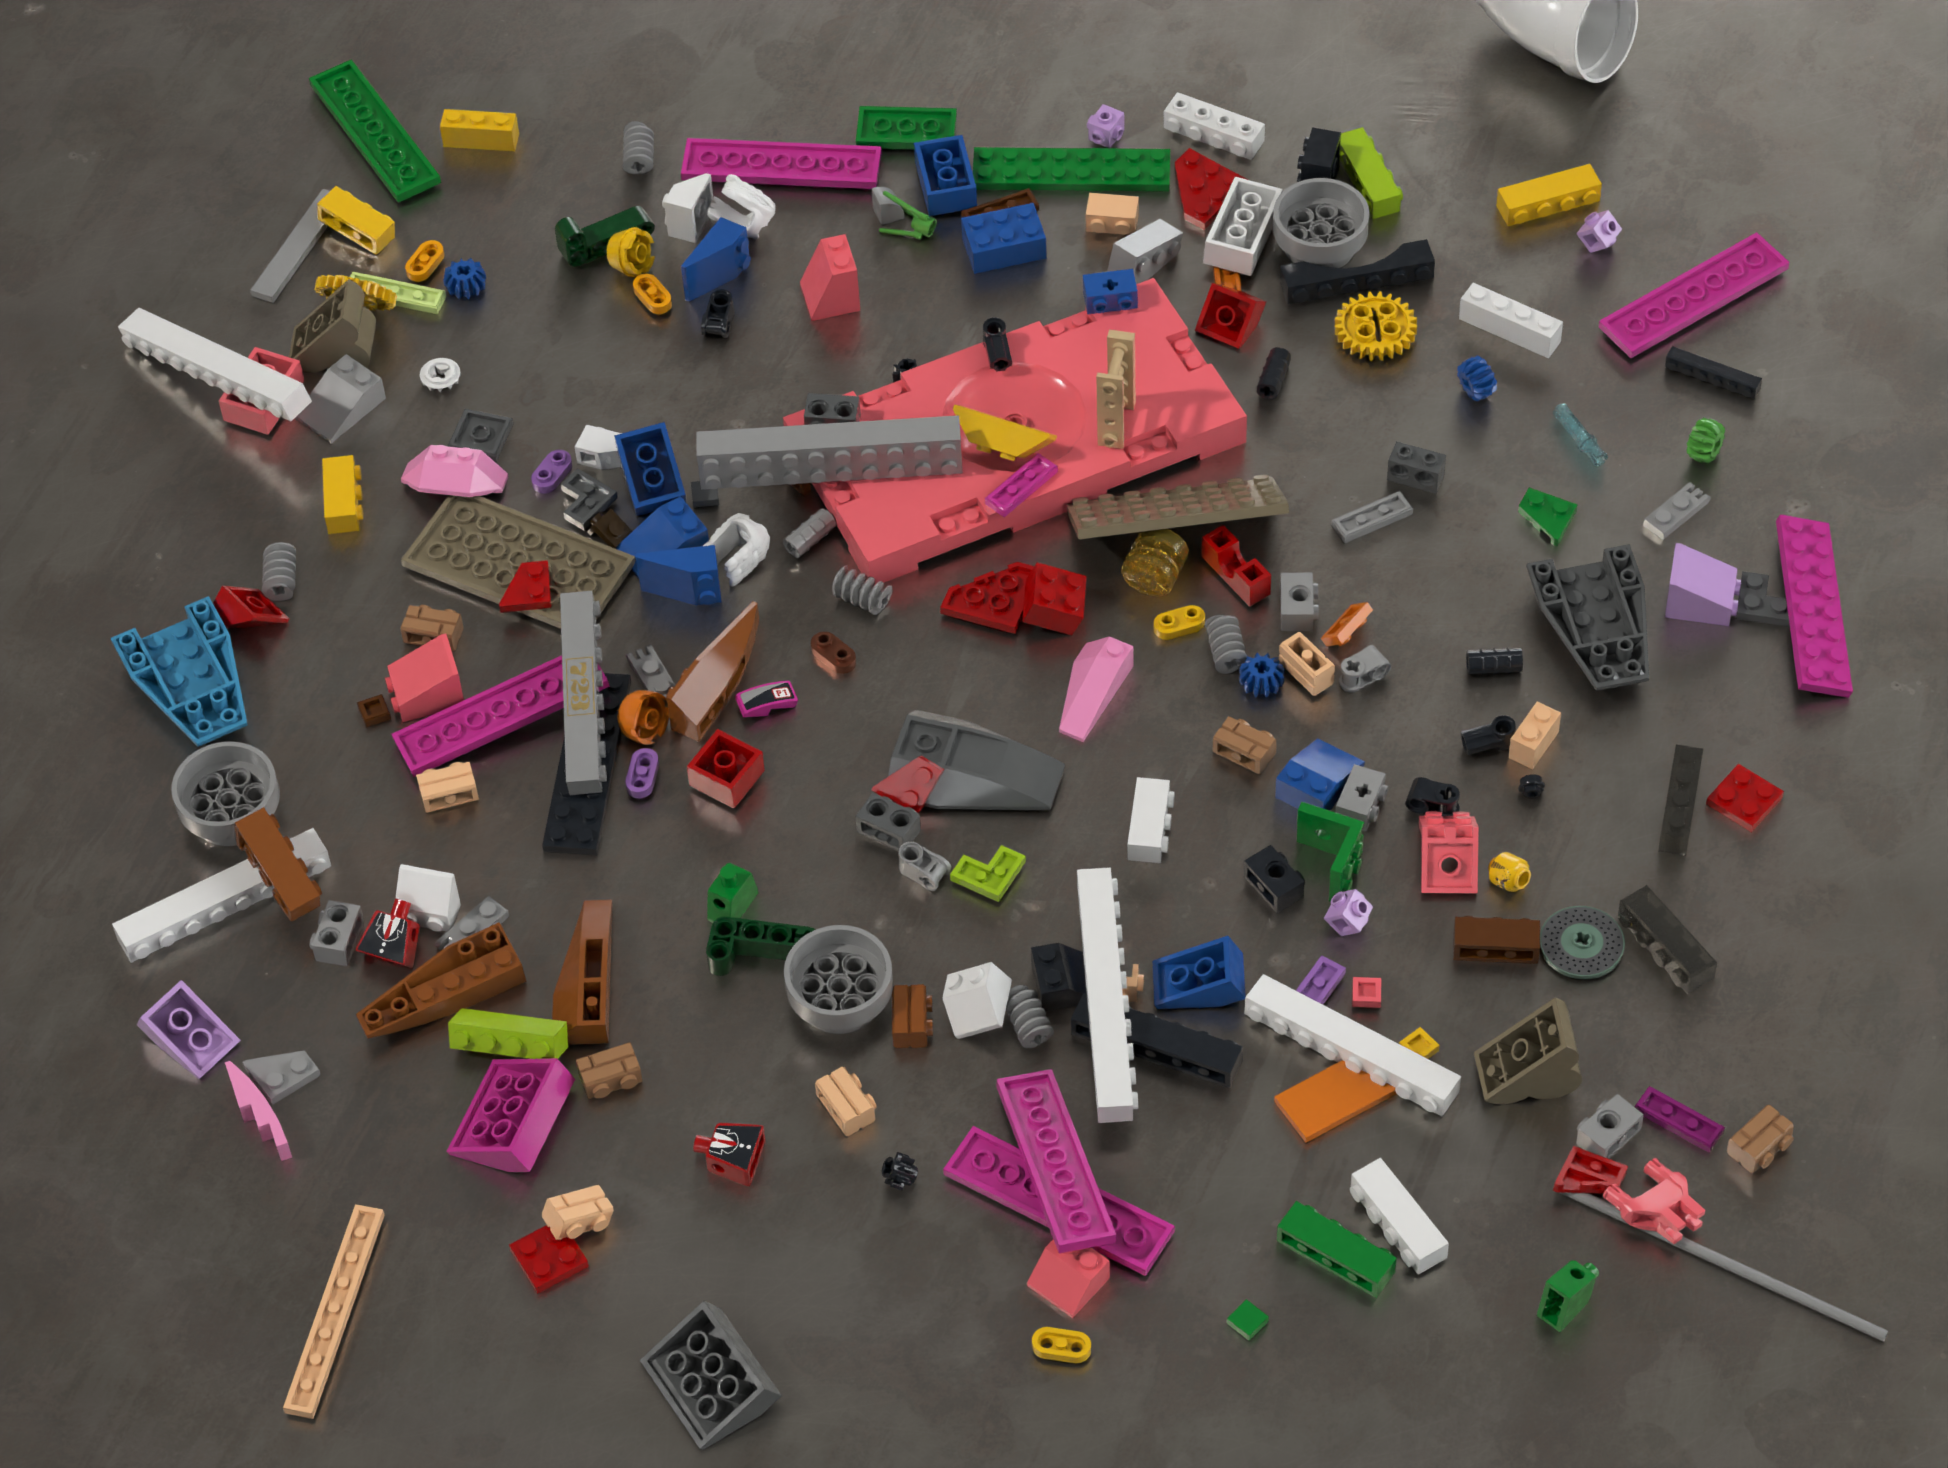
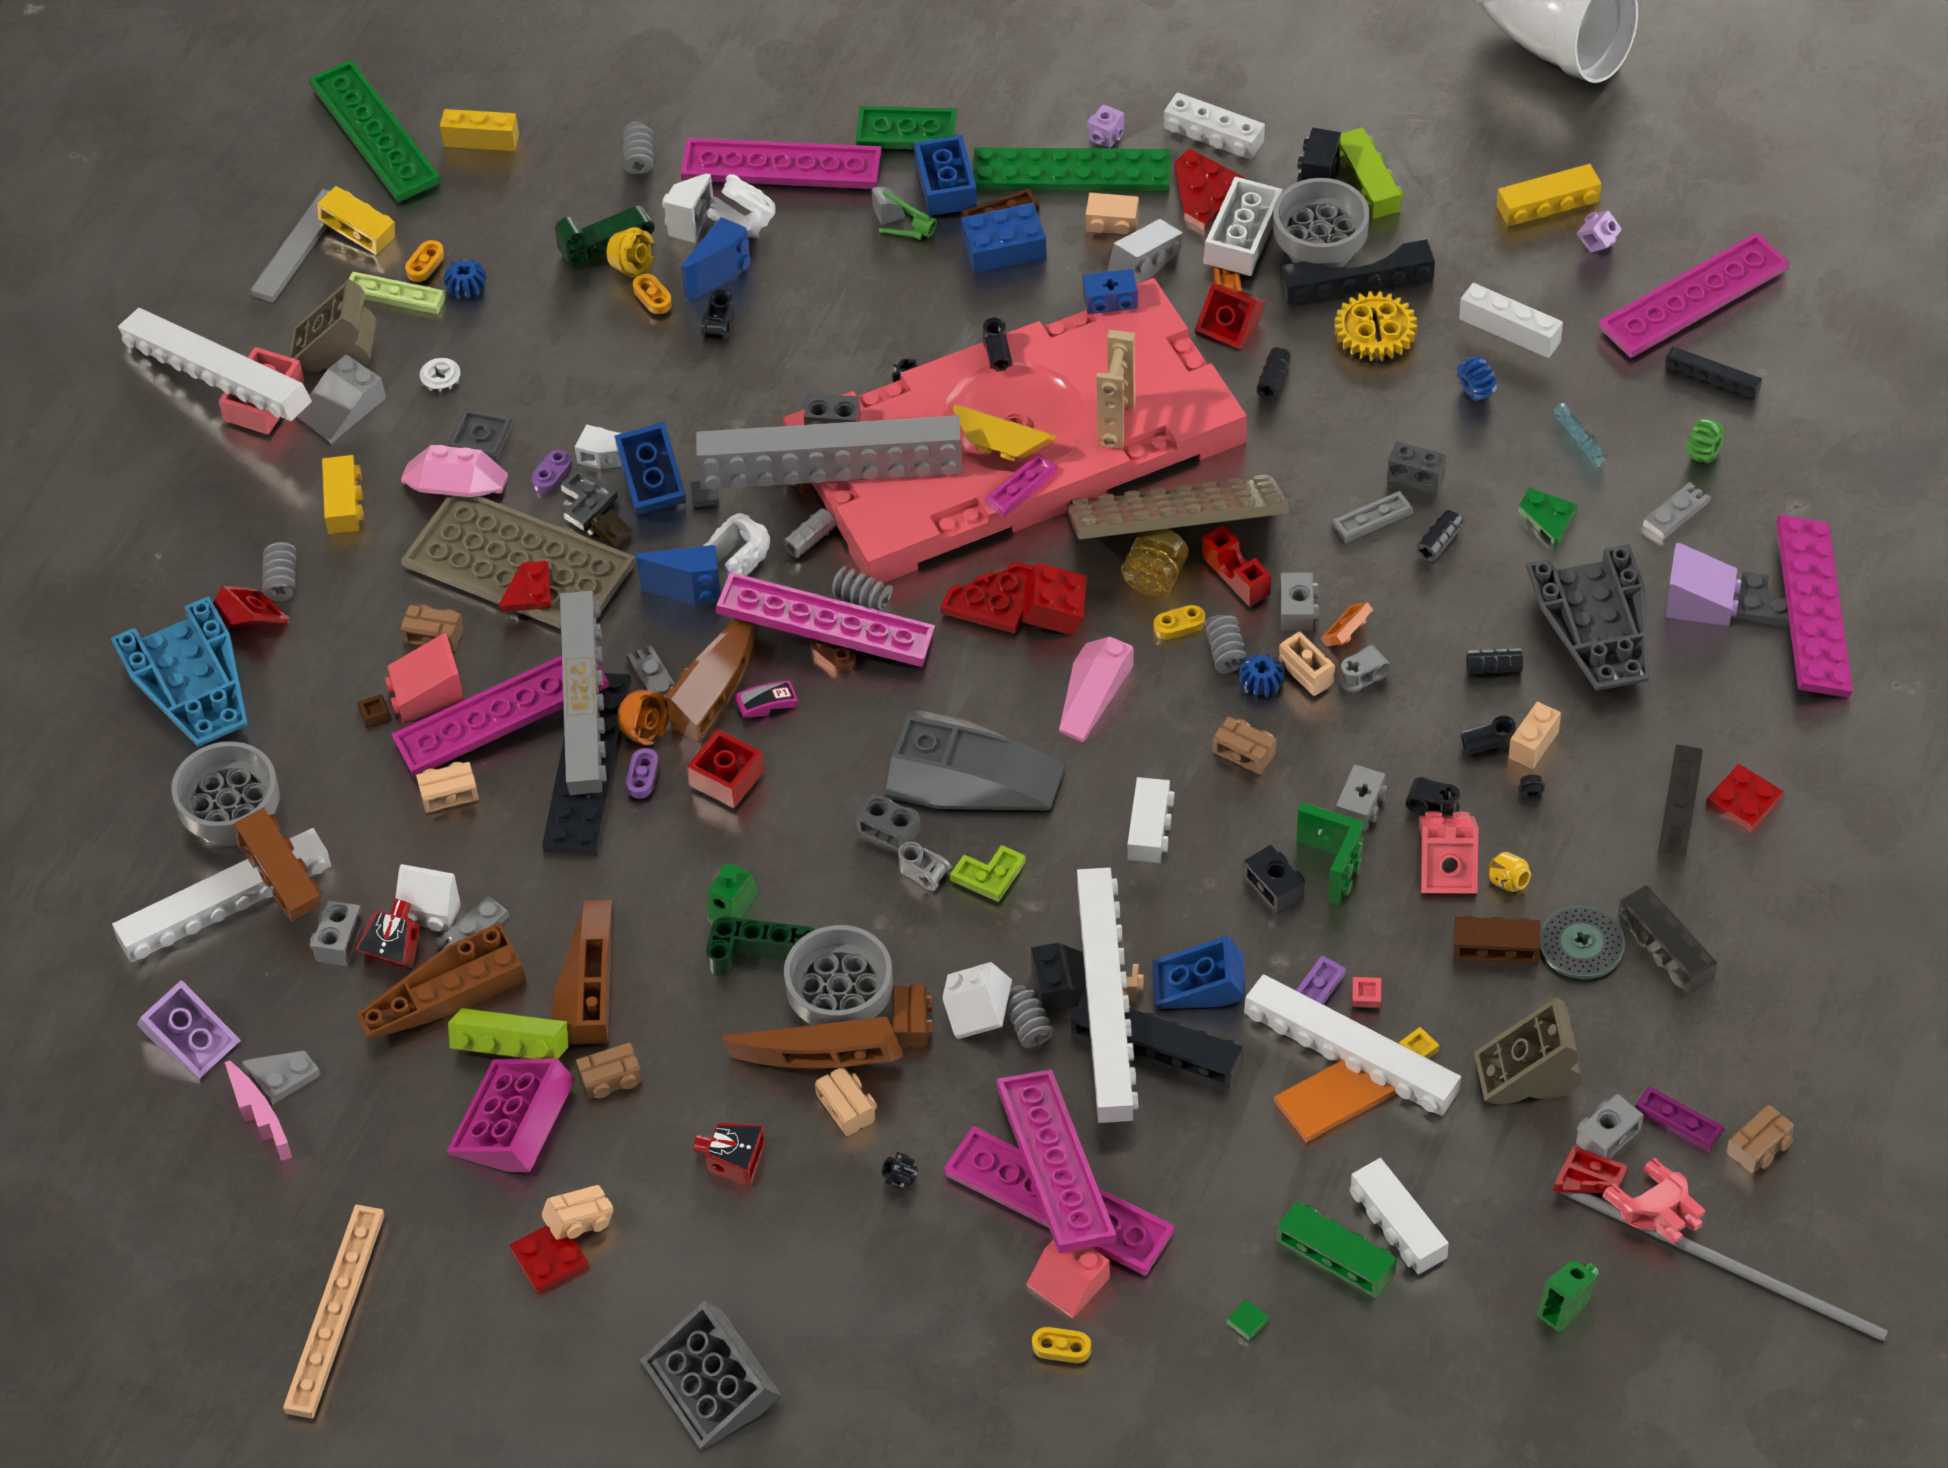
(375, 295): yellow gear -> none
(667, 528): blue slope -> none
(818, 1045): none -> dark orange wedge
(825, 619): none -> dark pink plate
(831, 280): coral slope -> none
(911, 783): red wing -> none
(1315, 776): blue slope -> none
(1348, 912): lavender brick -> none
(1439, 535): none -> black axle

